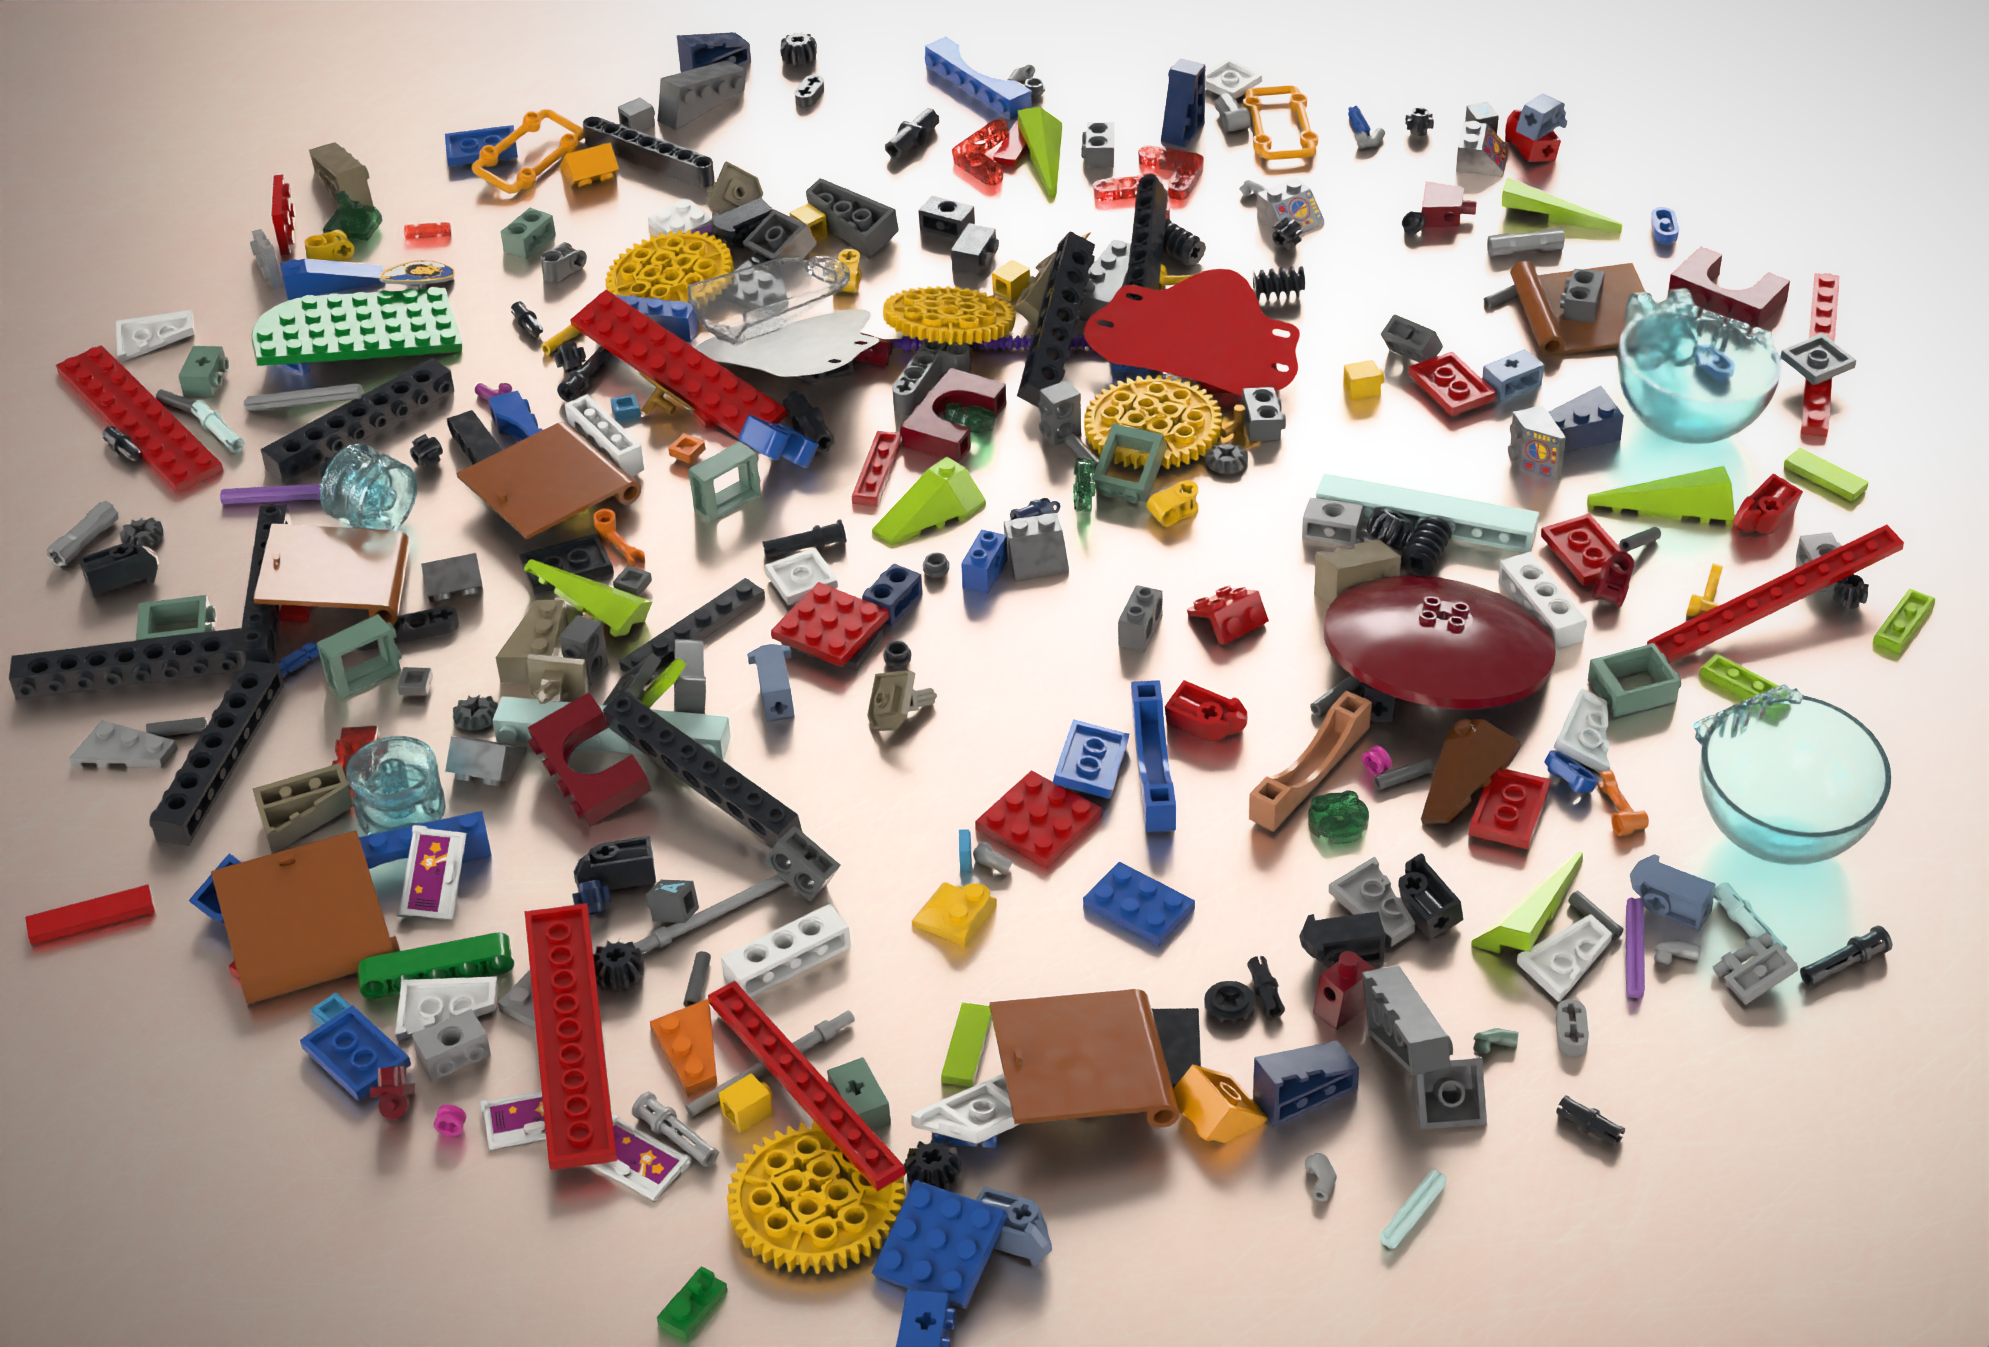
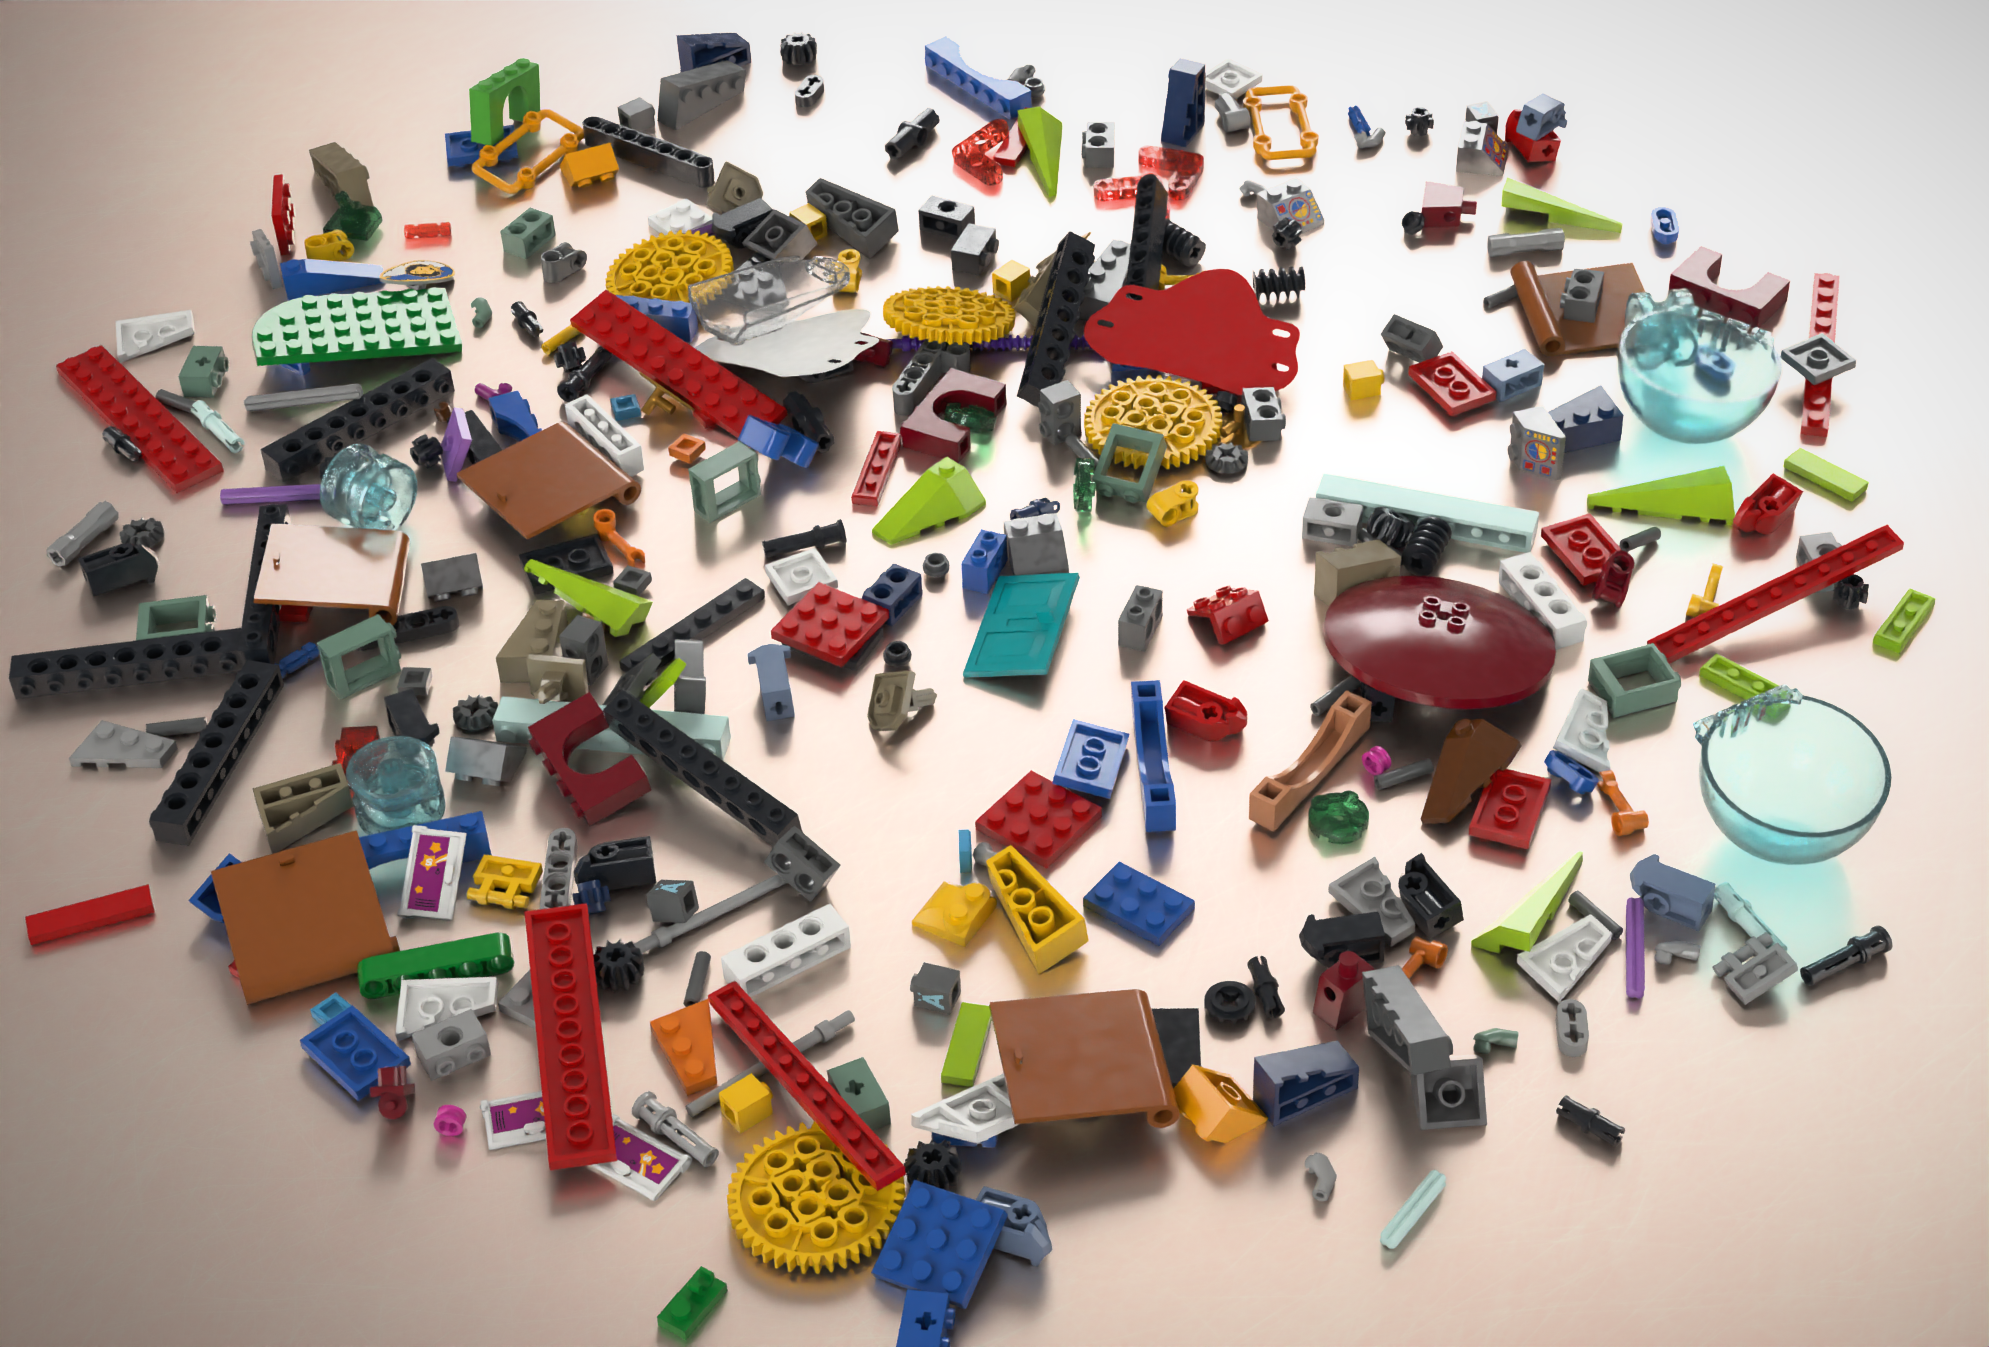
(408, 718): none -> black piece
(443, 413): none -> reddish brown hand
(455, 444): none -> medium lavender plate
(483, 312): none -> sand green arm
(487, 99): none -> bright green arch
(507, 874): none -> yellow plate
(559, 875): none -> light grey beam
(936, 988): none -> dark grey brick
(1022, 625): none -> teal door
(1038, 912): none -> yellow wedge
(1226, 401): none -> black plate
(1425, 952): none -> orange brick

